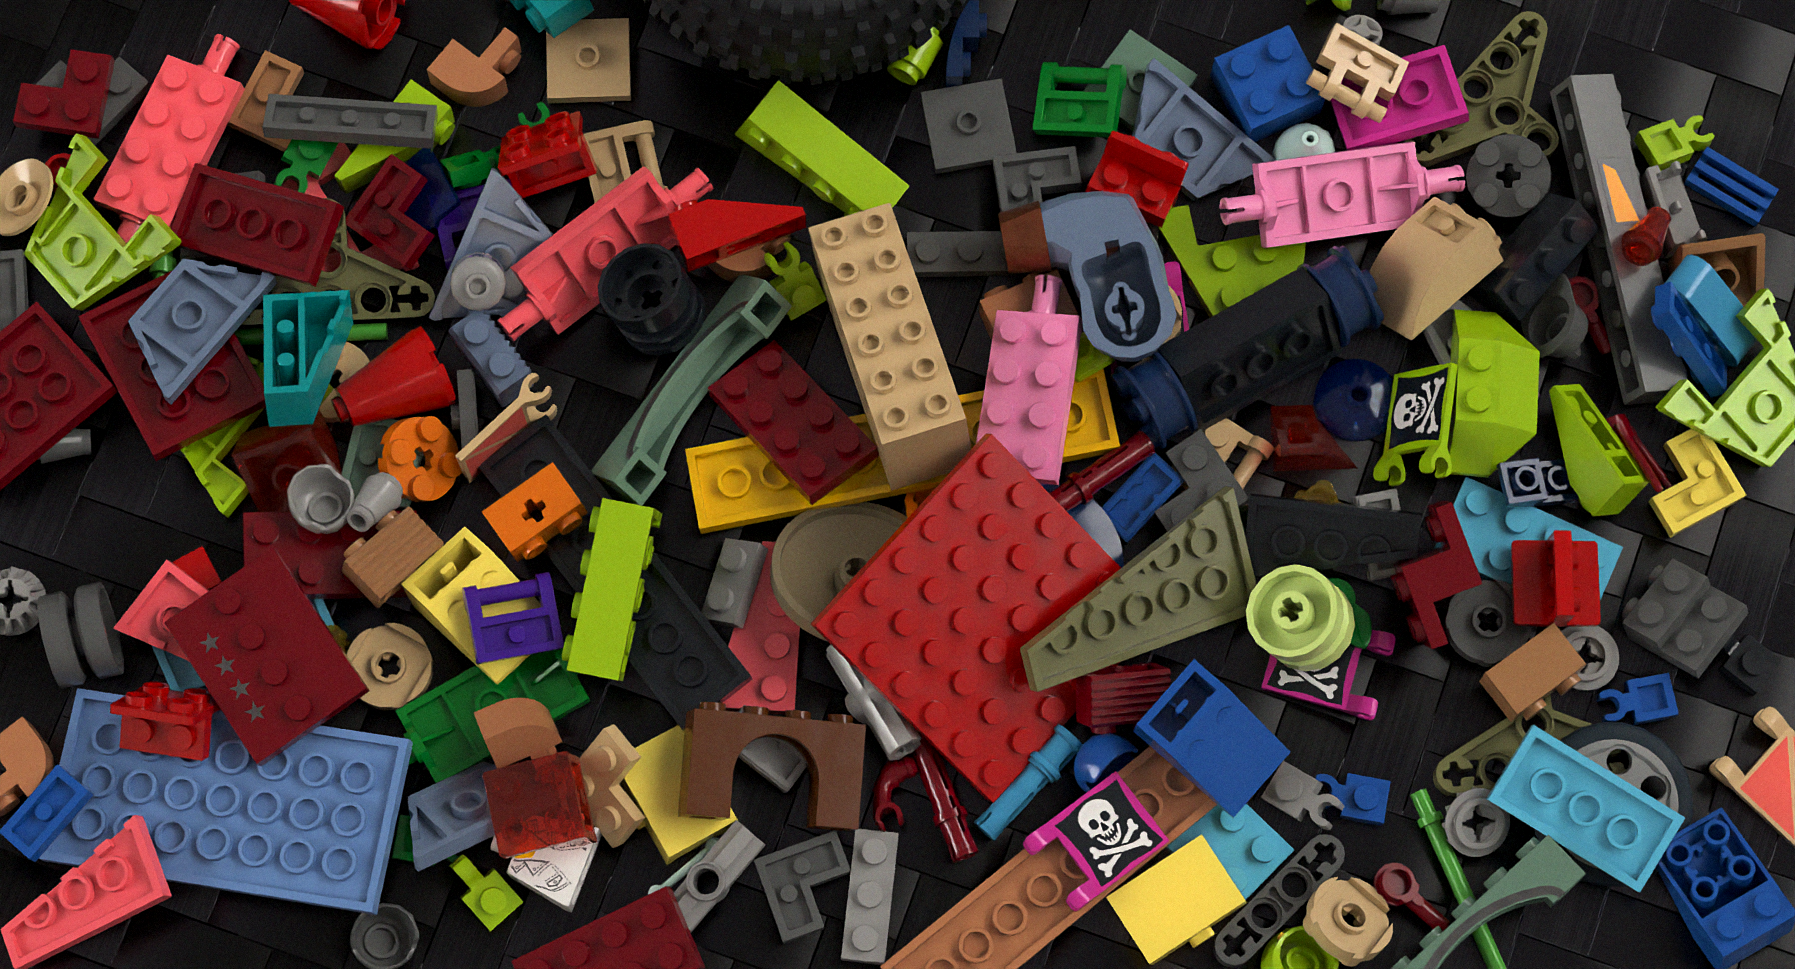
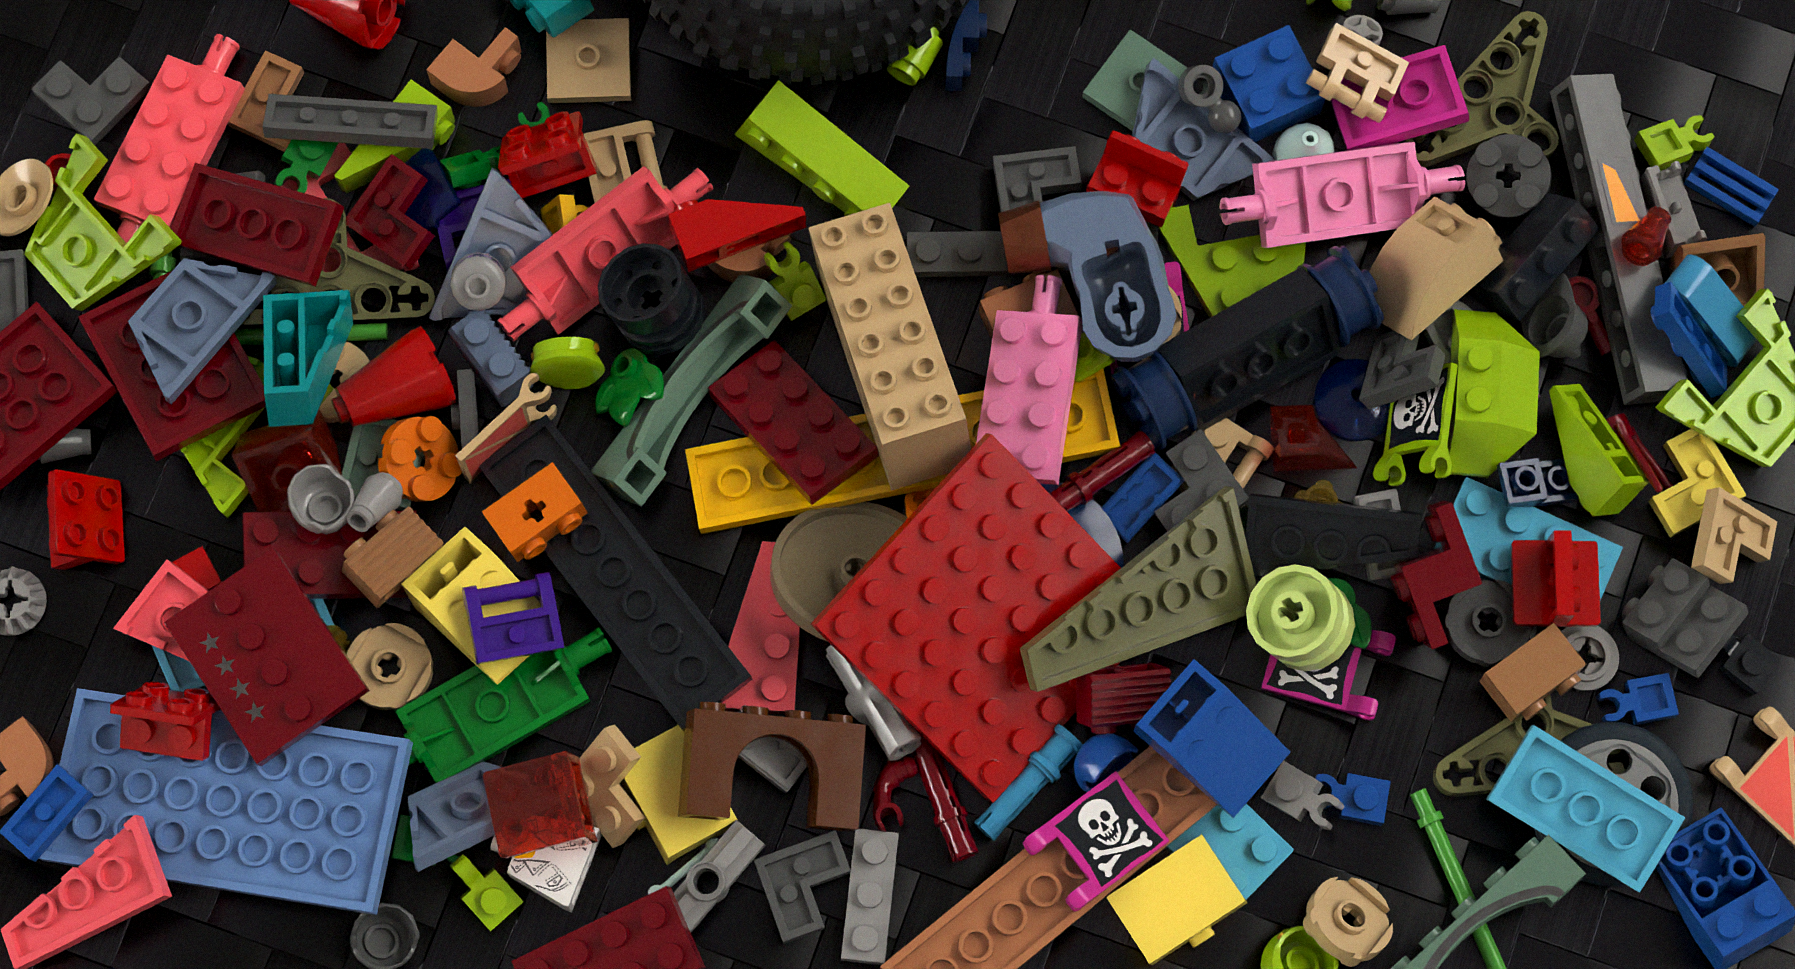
(76, 106): dark red plate -> none
(80, 635): dark grey wheel -> none
(84, 519): none -> red bracket
(517, 730): nougat brick -> none
(560, 212): none -> yellow tile
(567, 362): none -> lime piece
(610, 589): lime wedge -> none
(629, 381): none -> green plate
(734, 583): light grey plate -> none
(967, 125): dark grey plate -> none
(1078, 111): green plate -> none
(1223, 115): none -> dark grey plate
(1276, 898): dark grey beam -> none
(1399, 369): none -> dark grey plate
(1399, 887): dark red plate -> none
(1488, 834): light grey gear -> none
(1727, 529): none -> tan plate

